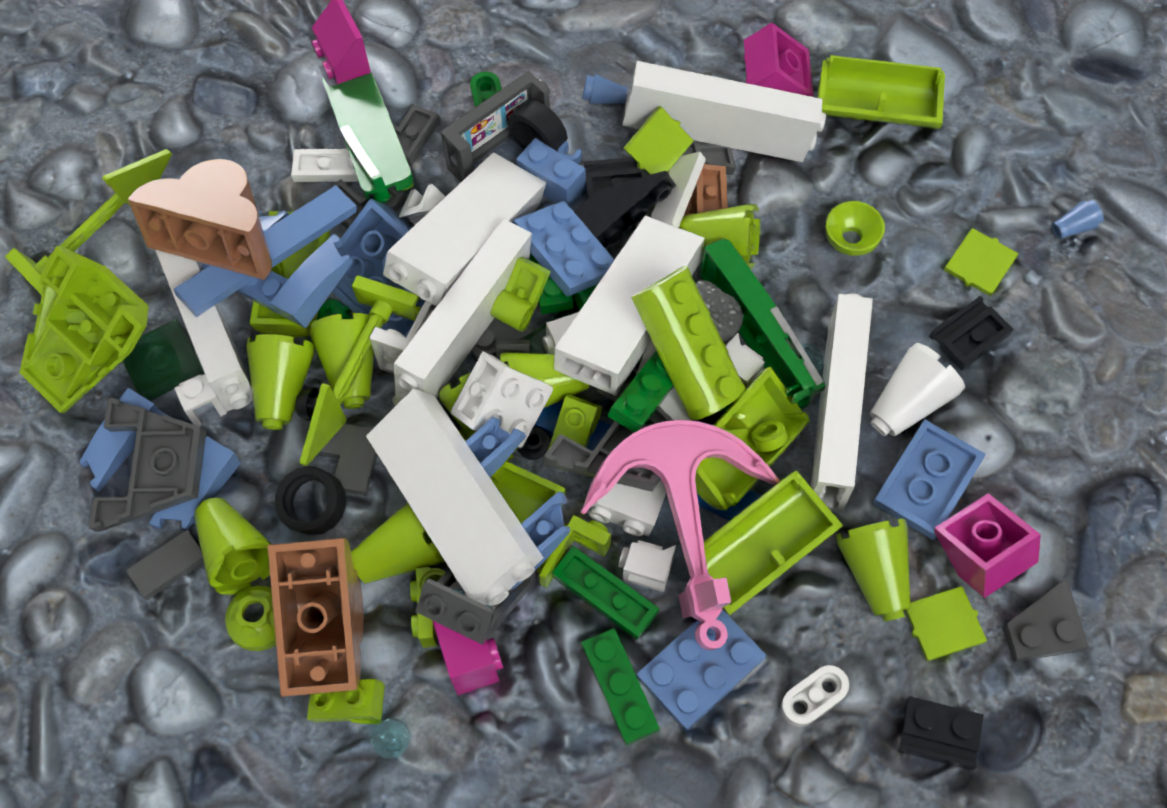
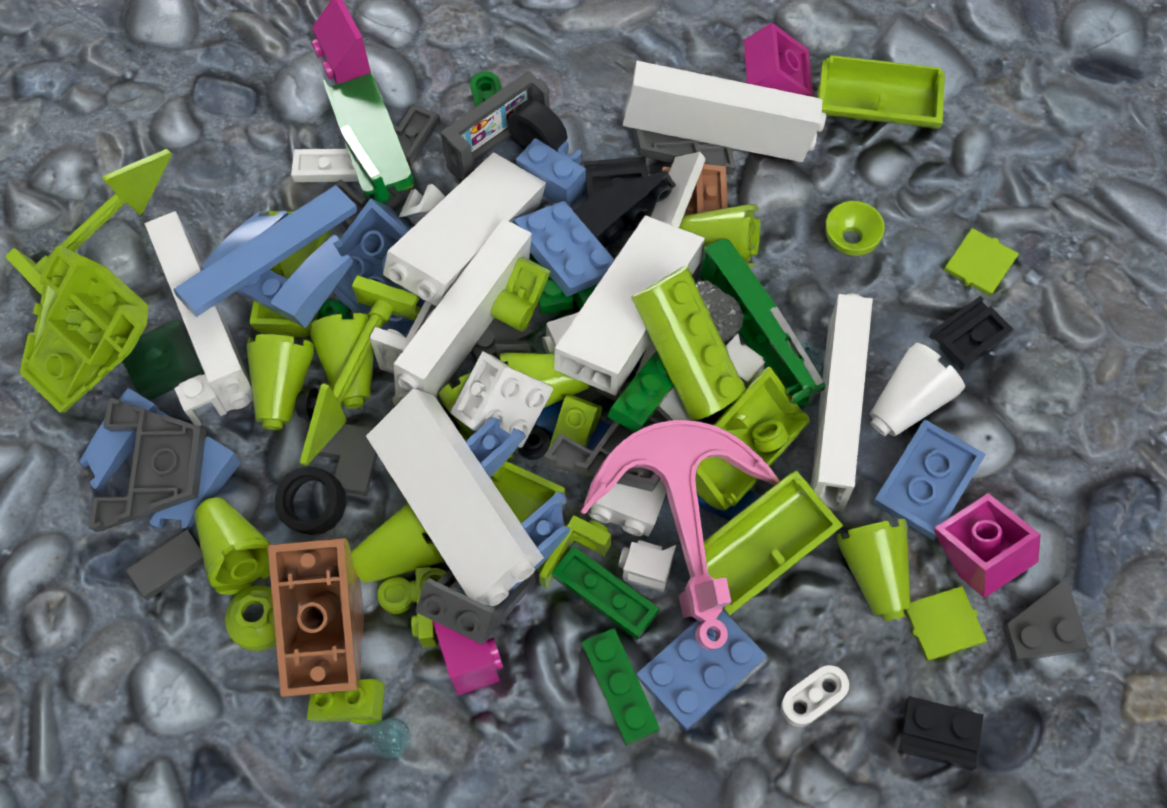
(205, 218): nougat brick -> none
(395, 595): none -> lime tile
(603, 91): medium blue cone -> none
(658, 143): lime piece -> none
(1079, 219): medium blue cone -> none

